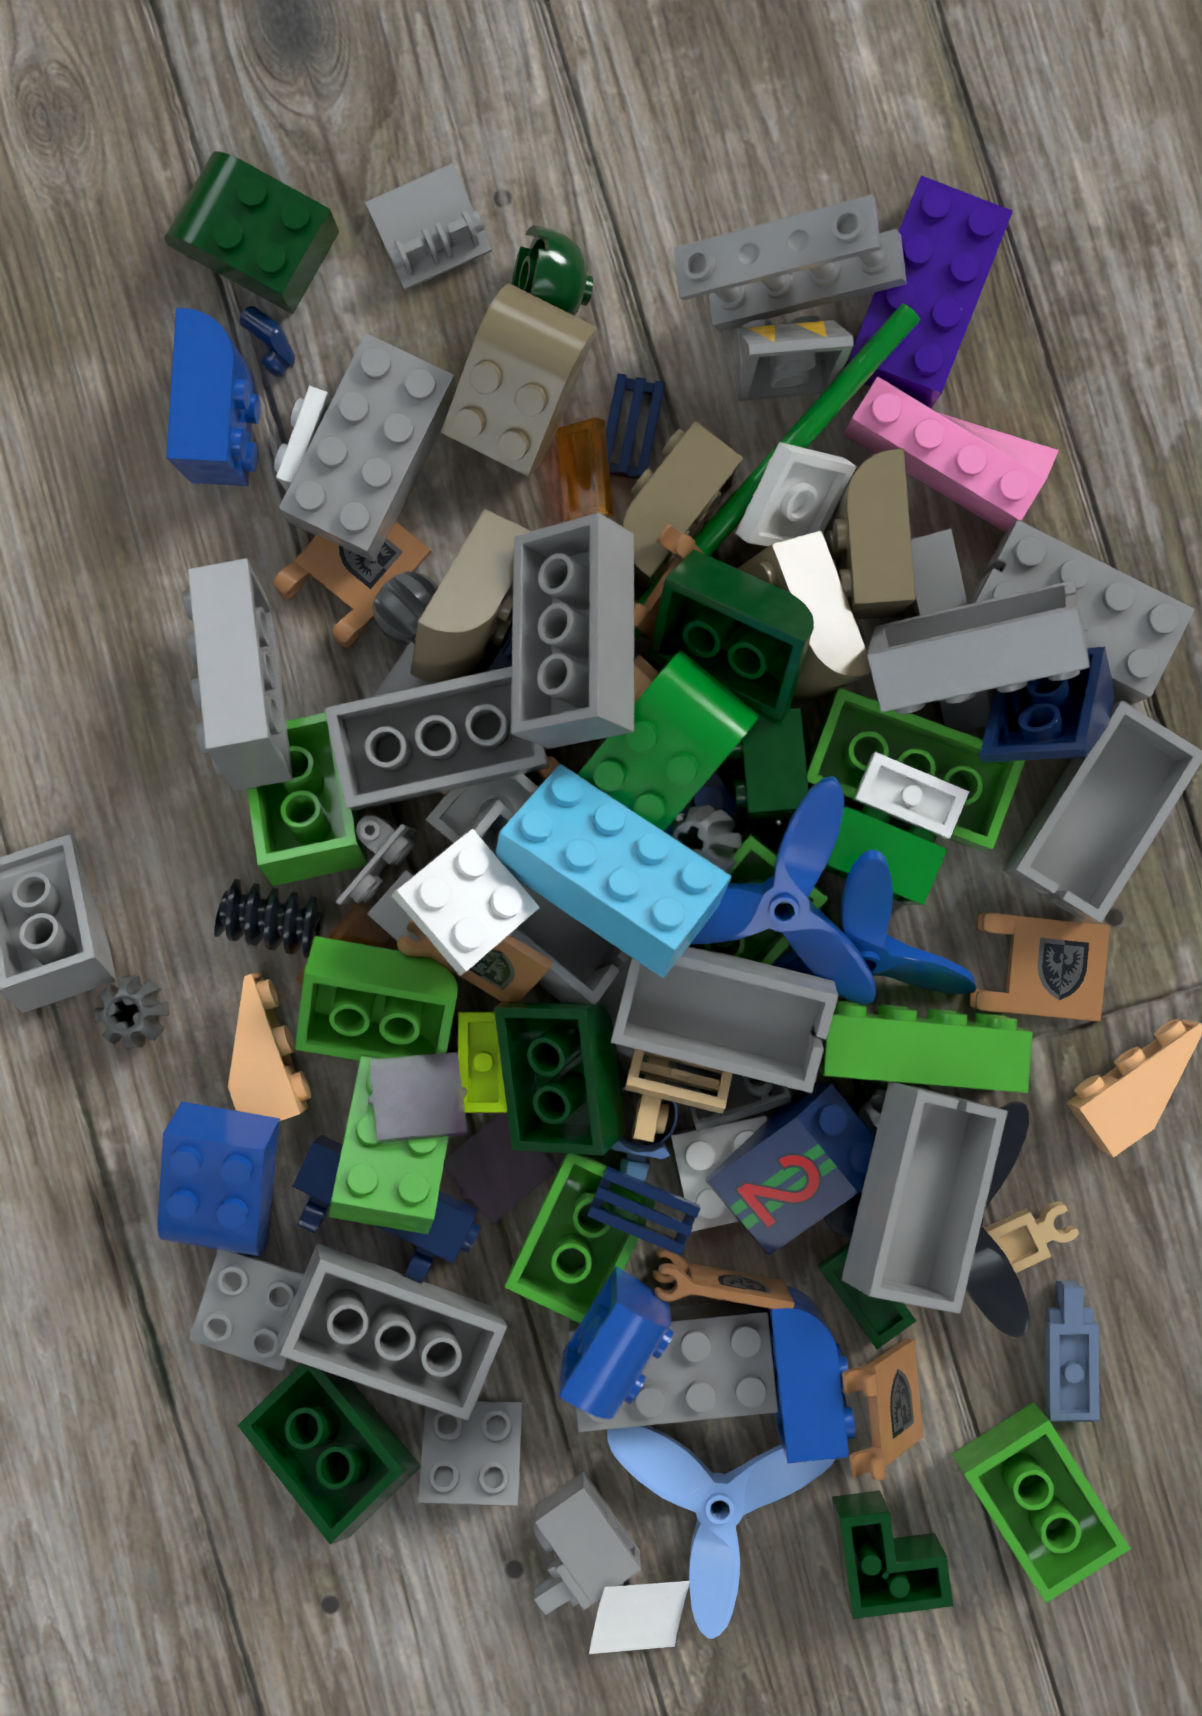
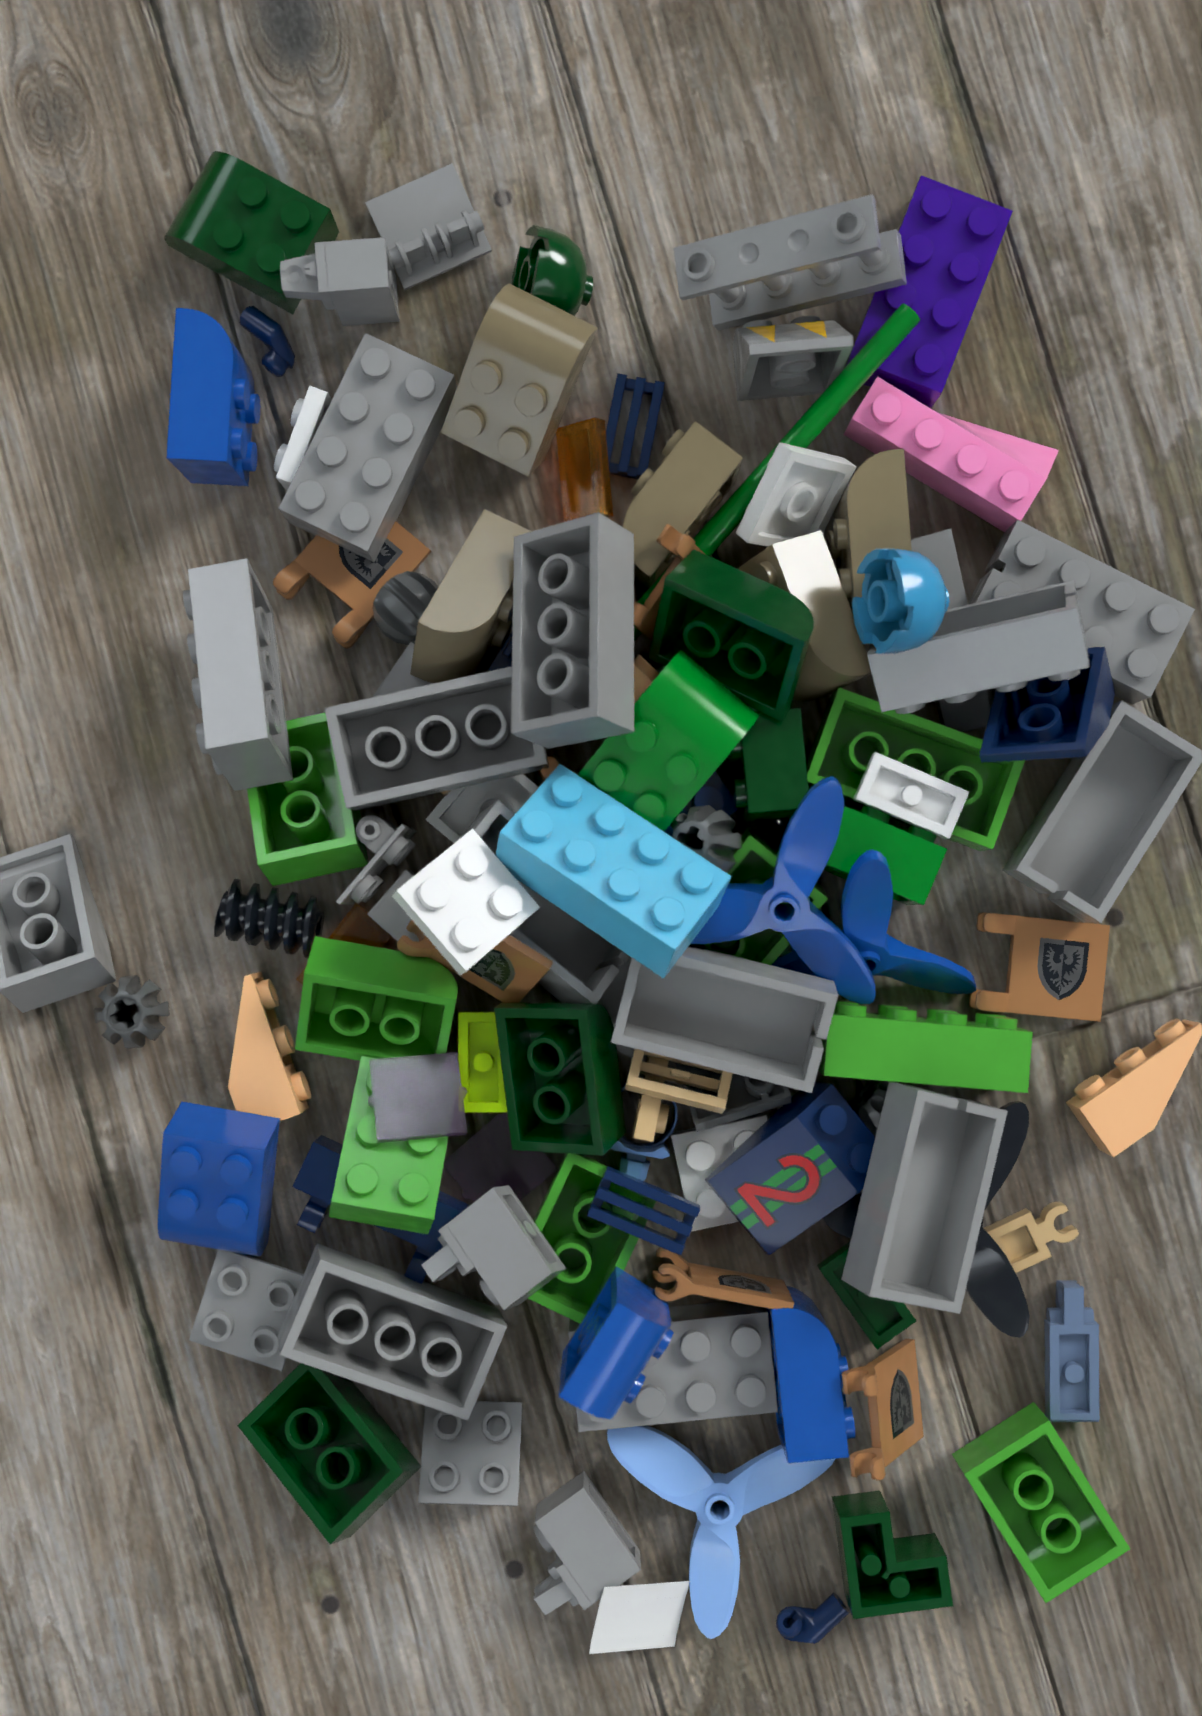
(347, 277): none -> light grey hinge
(499, 1243): none -> light grey hinge
(811, 1624): none -> dark blue arm
(899, 600): none -> dark azure cylinder

